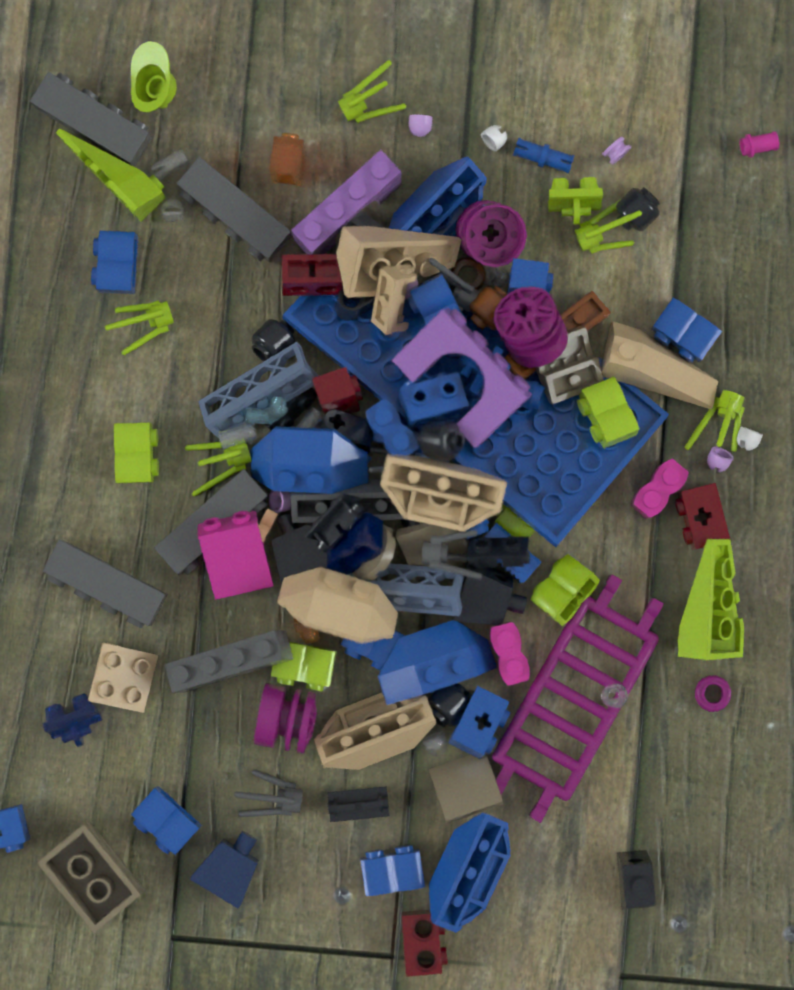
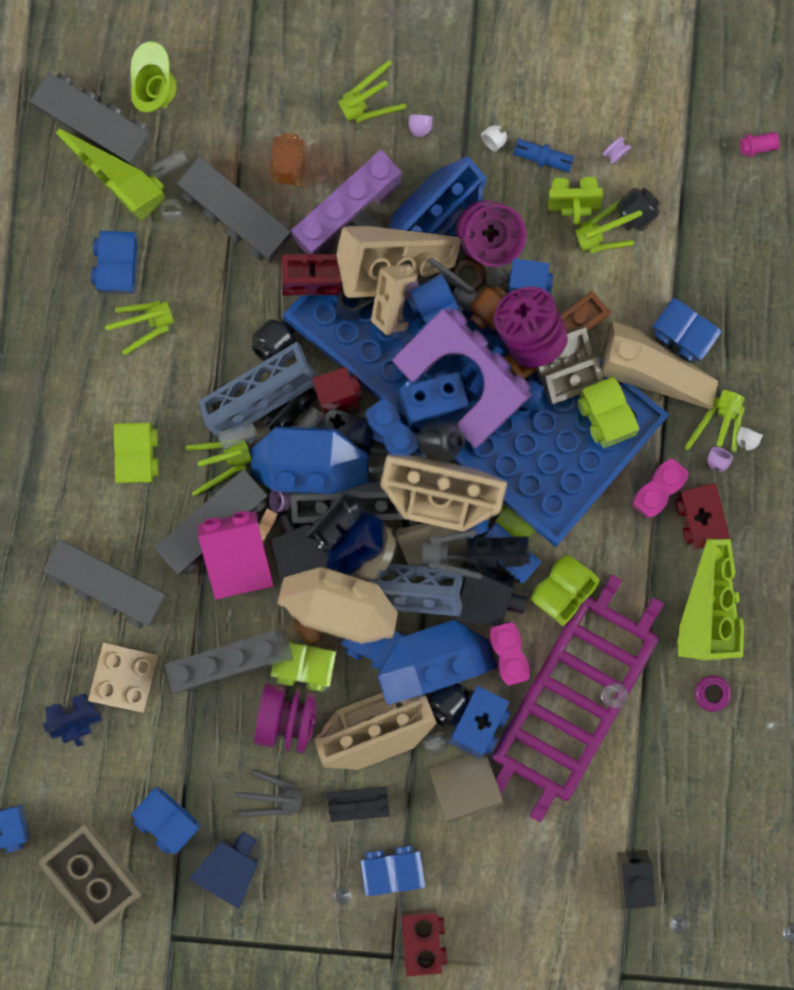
(269, 415): clear light blue arm -> none
(468, 871): blue wedge -> none

